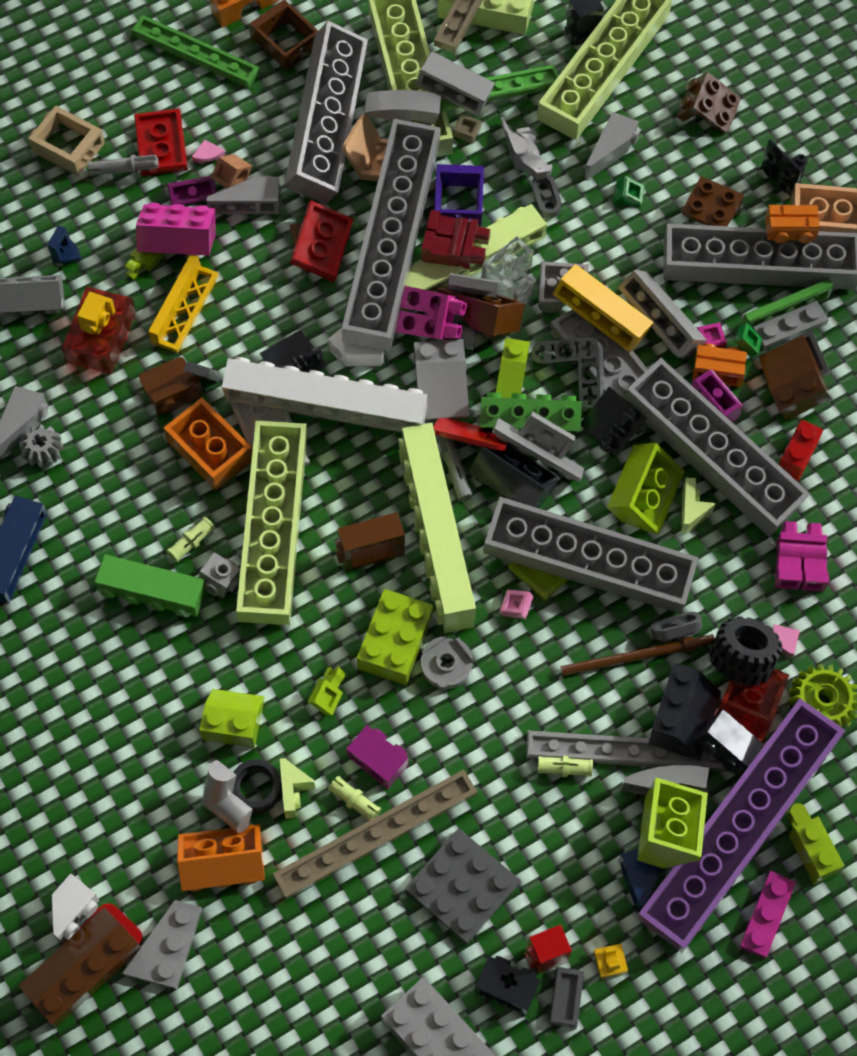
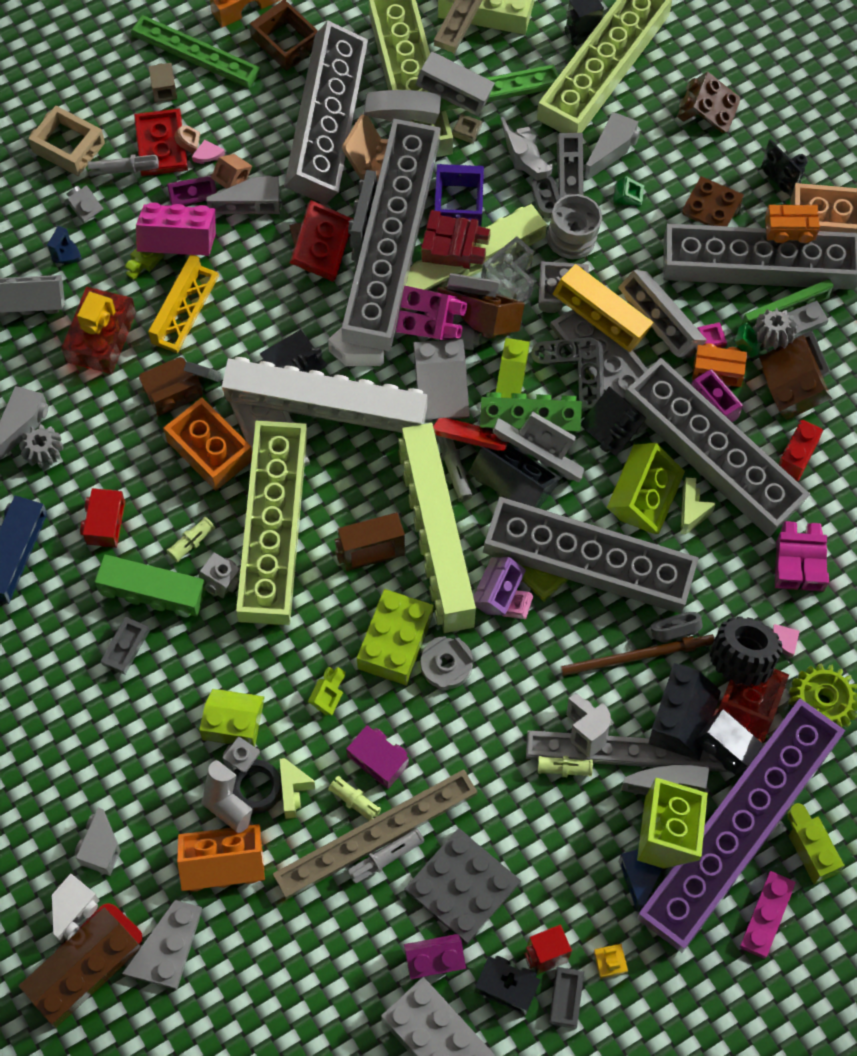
(83, 203): none -> light grey bracket
(99, 847): none -> light grey slope
(103, 517): none -> red brick
(125, 645): none -> dark grey plate
(162, 82): none -> dark tan brick
(187, 138): none -> medium nougat tile
(240, 755): none -> light grey bracket
(362, 210): none -> dark grey plate
(383, 857): none -> light grey axle
(434, 956): none -> magenta brick
(498, 585): none -> medium lavender brick
(570, 163): none -> light grey slope
(574, 226): none -> light grey wheel
(590, 725): none -> light grey brick
(775, 328): none -> light grey gear

